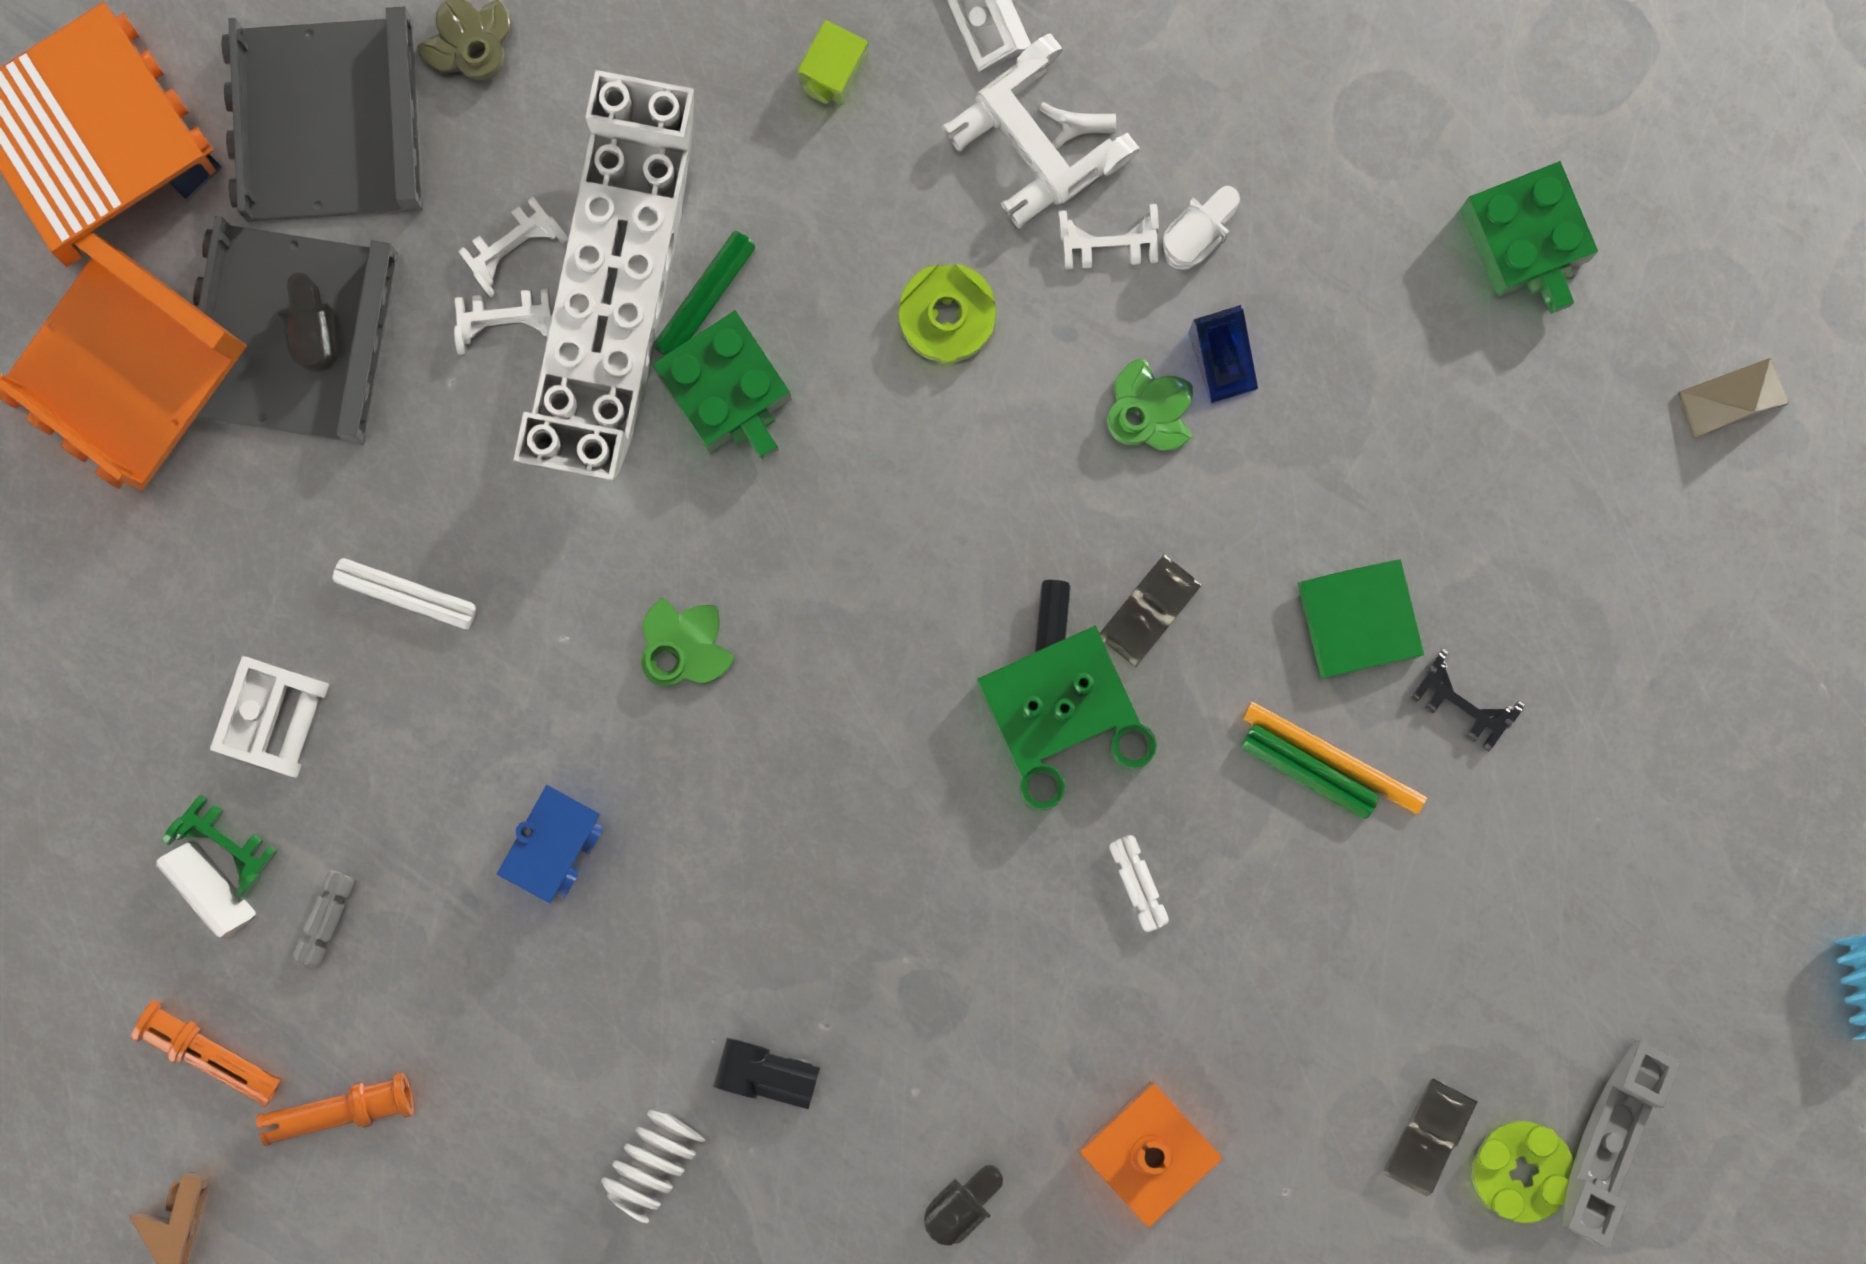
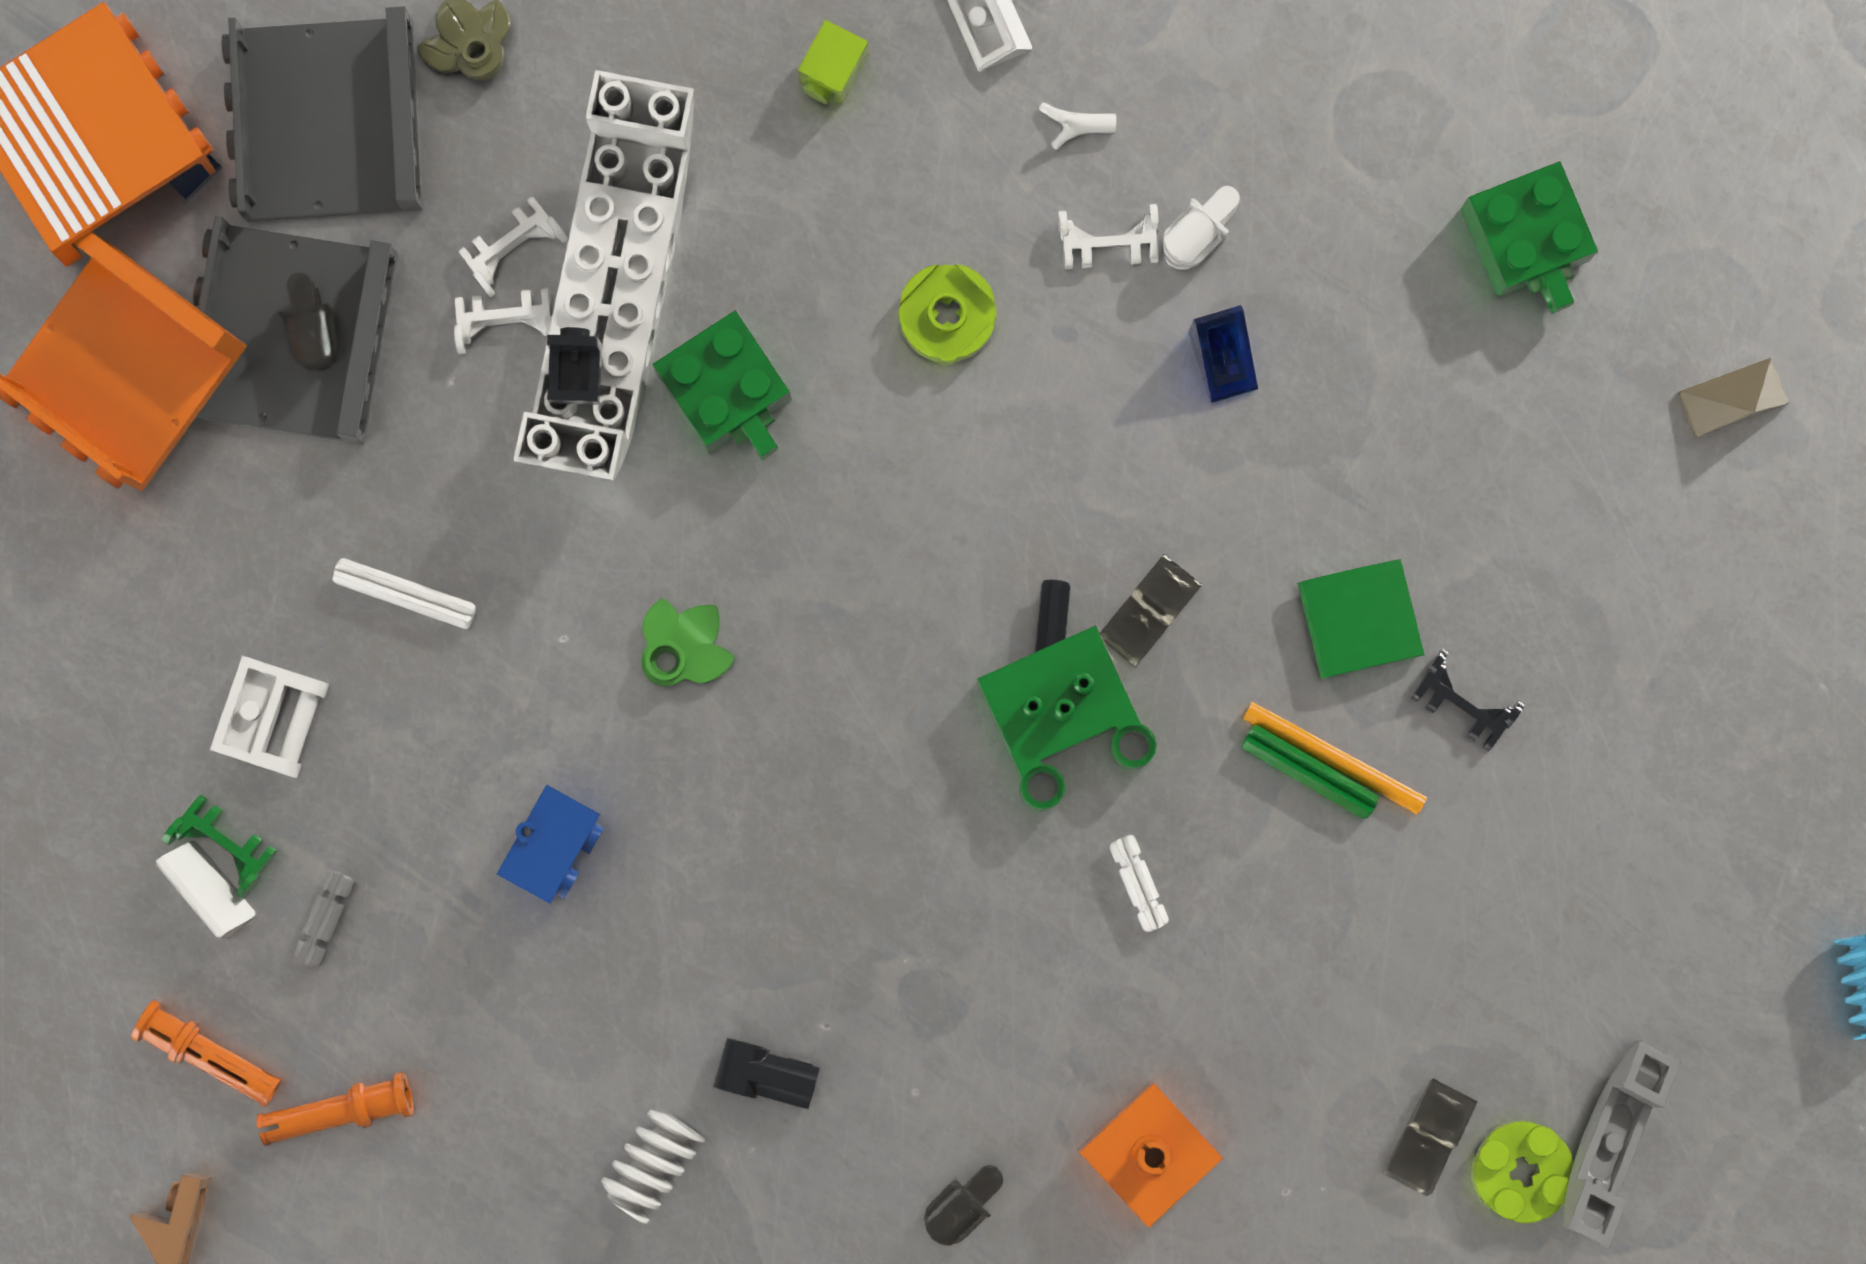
(574, 367): none -> black bracket
(705, 293): green axle -> none
(1054, 178): white connector -> none
(1155, 403): bright green plate -> none

